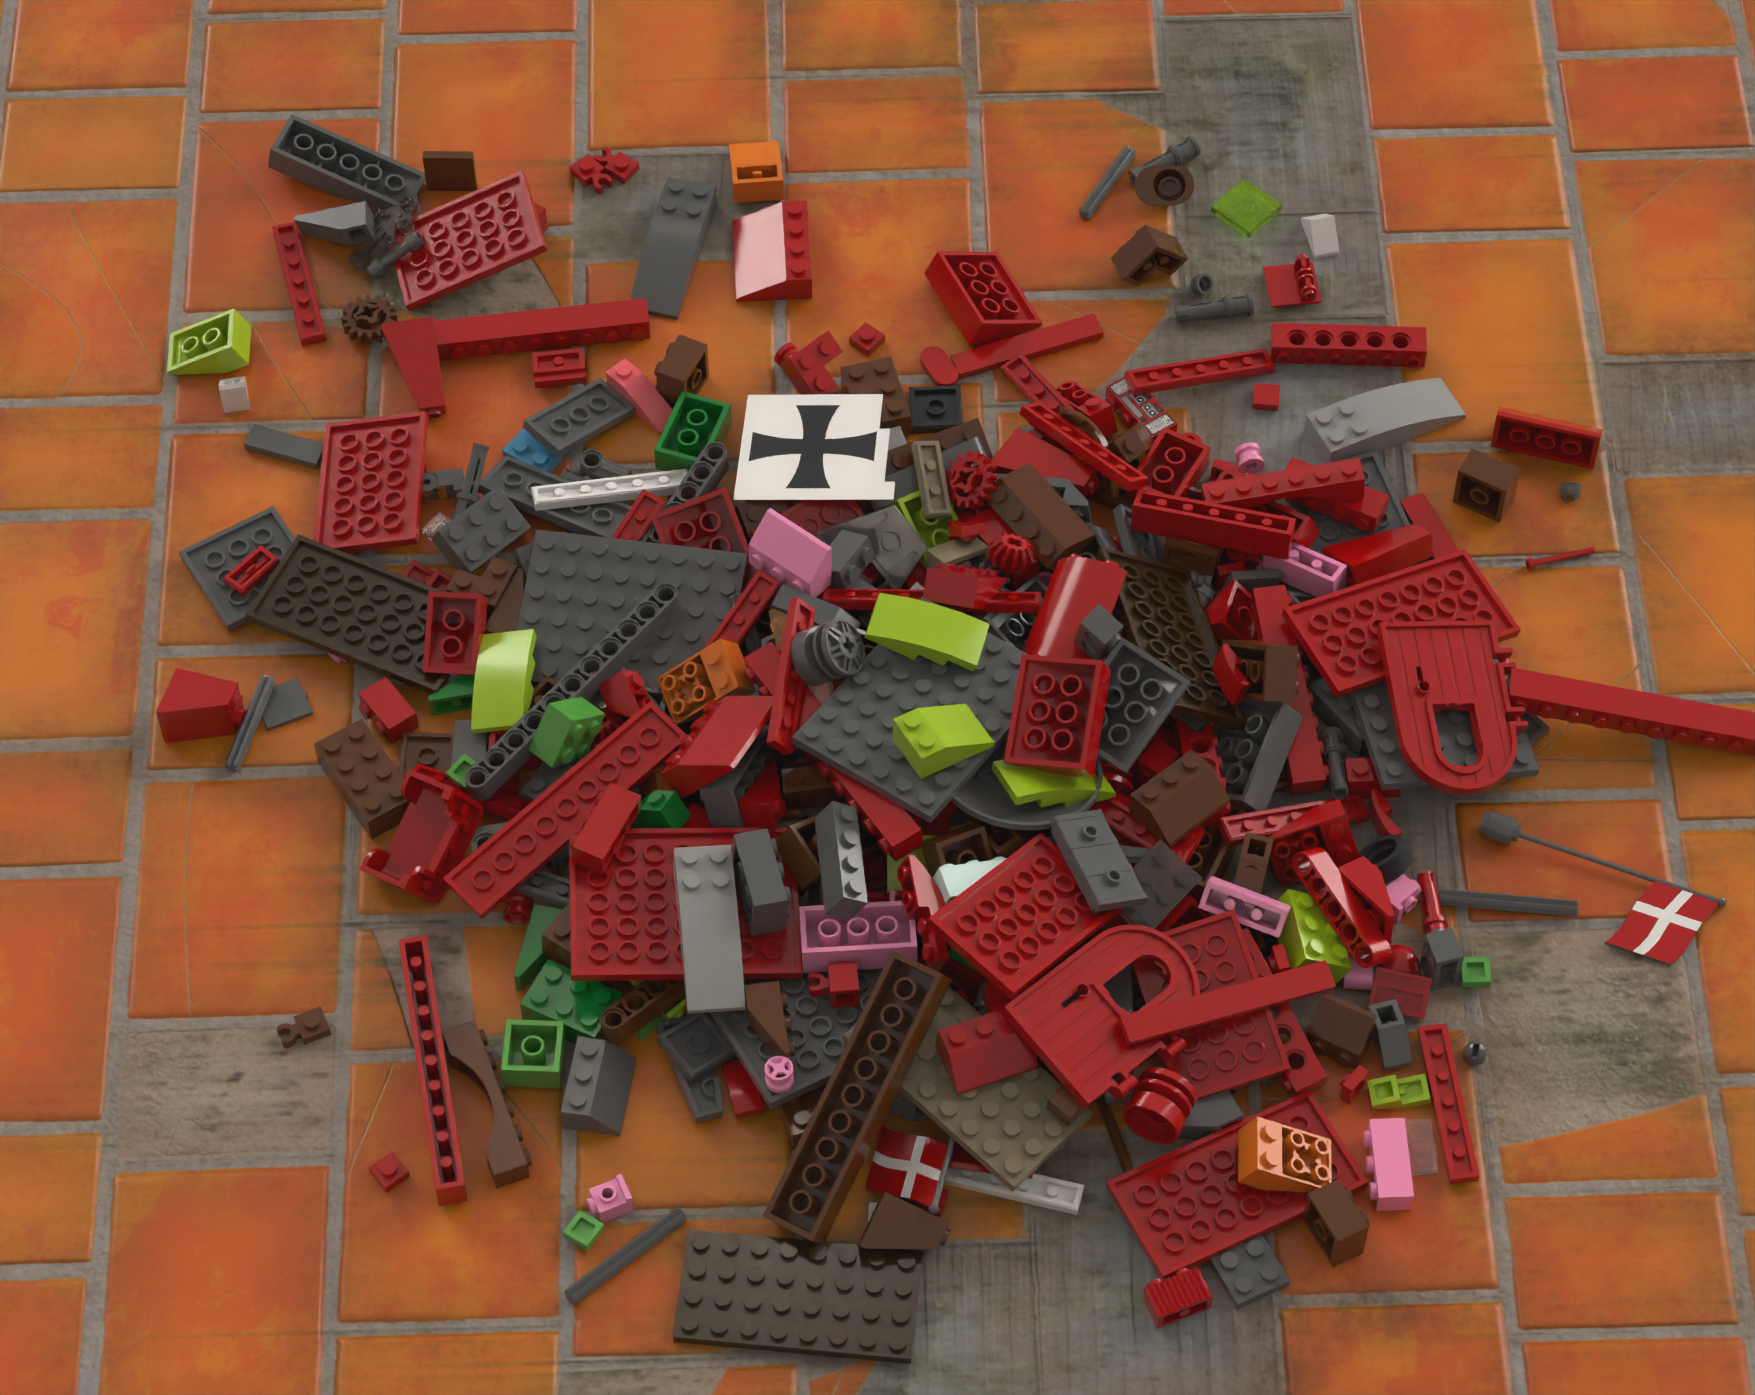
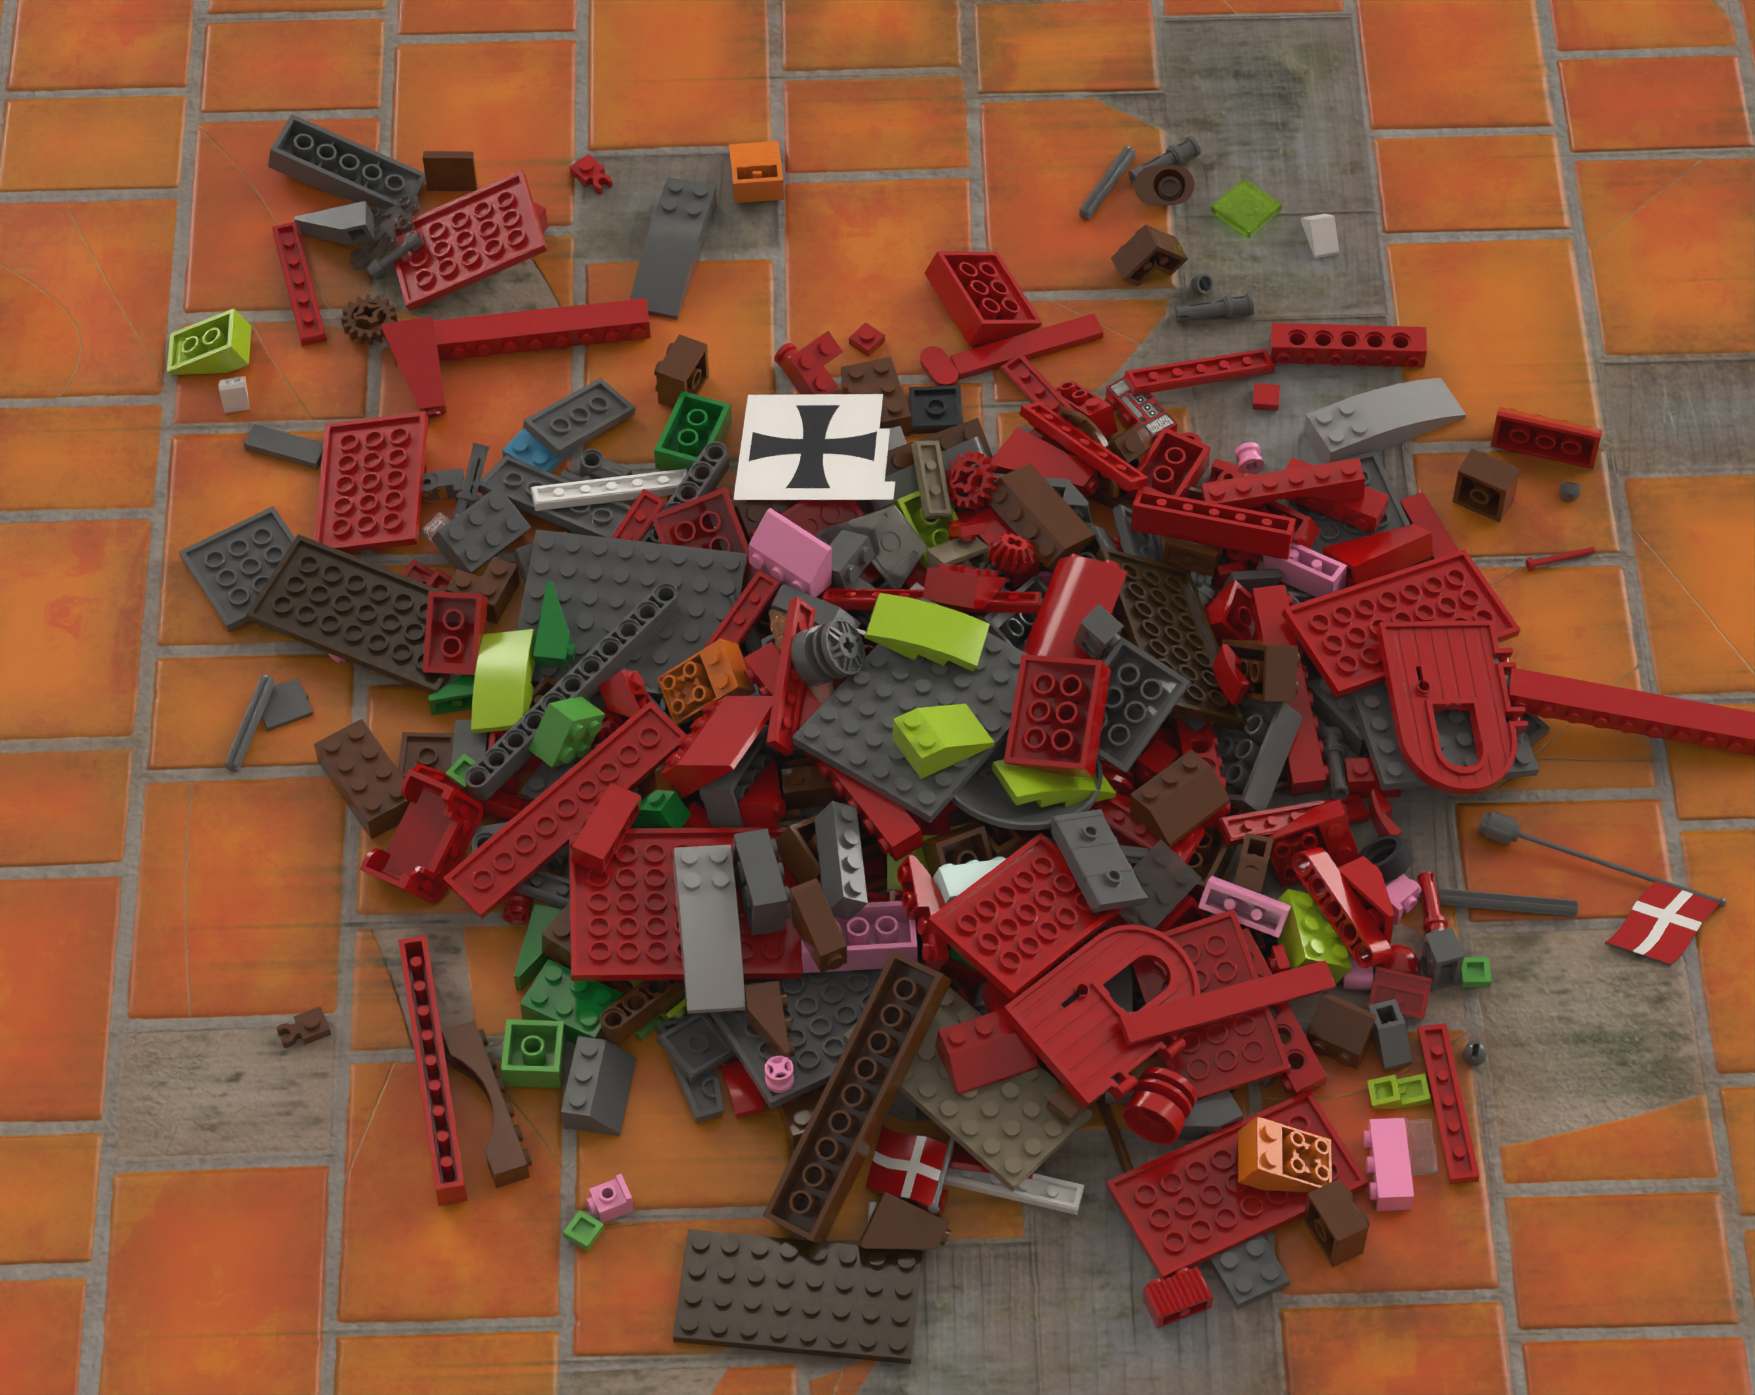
(199, 707): red slope -> none
(254, 573): red tile -> none
(387, 710): red brick -> none
(389, 1172): red plate -> none
(507, 611): reddish brown slope -> none
(553, 640): none -> green slope
(559, 368): red plate -> none
(619, 166): red plate -> none
(625, 1255): dark grey axle -> none
(640, 392): coral slope -> none
(773, 253): slope -> none
(817, 926): none -> reddish brown slope
(841, 984): red brick -> none
(1292, 283): red hinge -> none
(1353, 1084): red plate -> none

